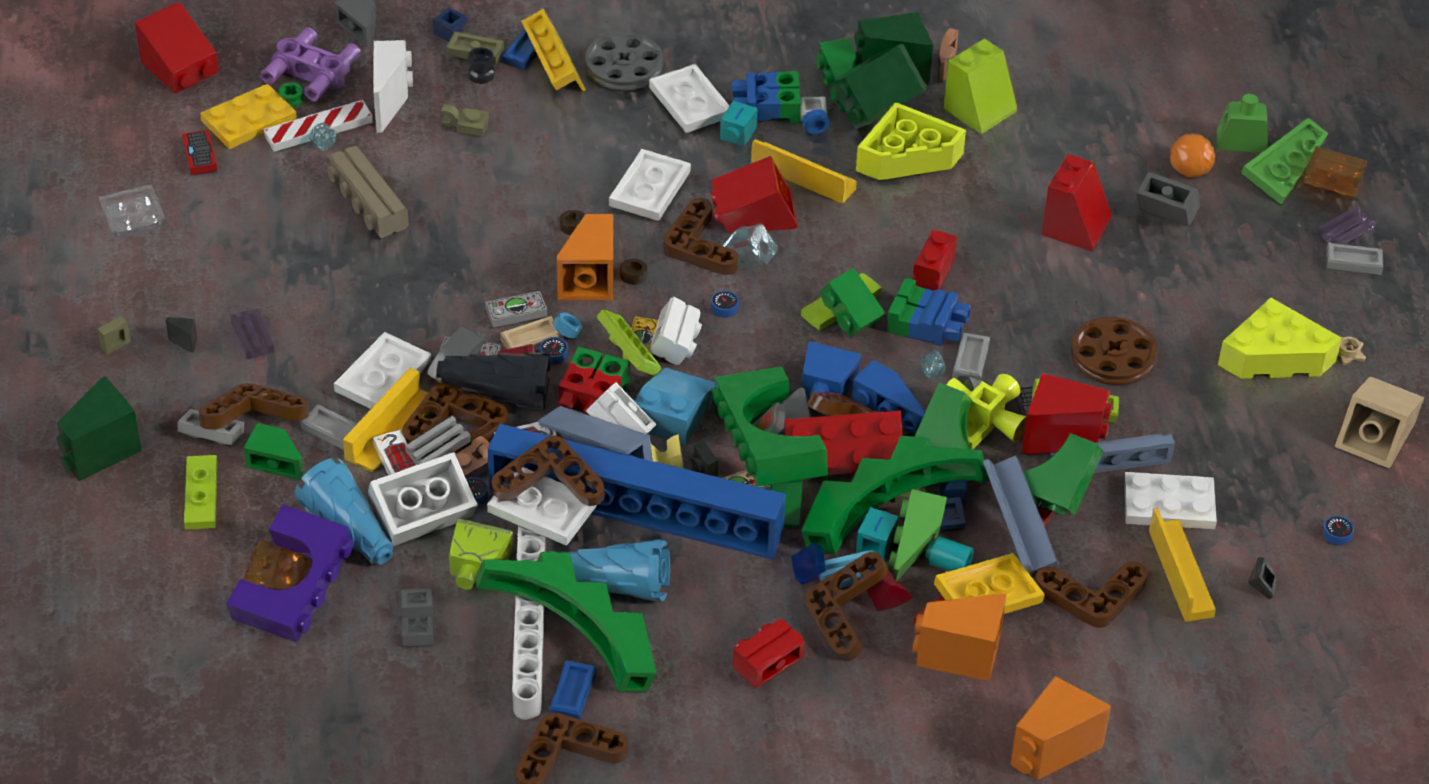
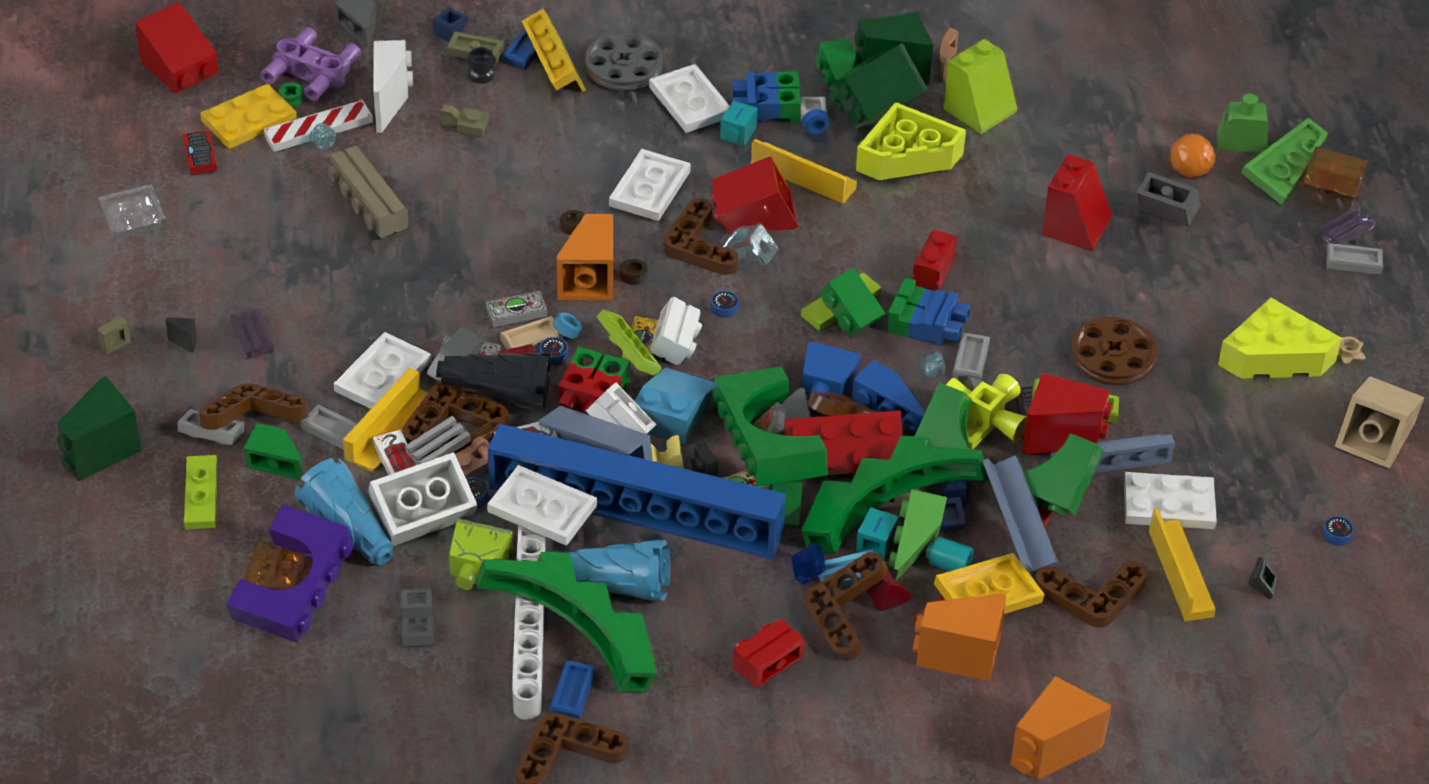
(548, 463): reddish brown beam -> none

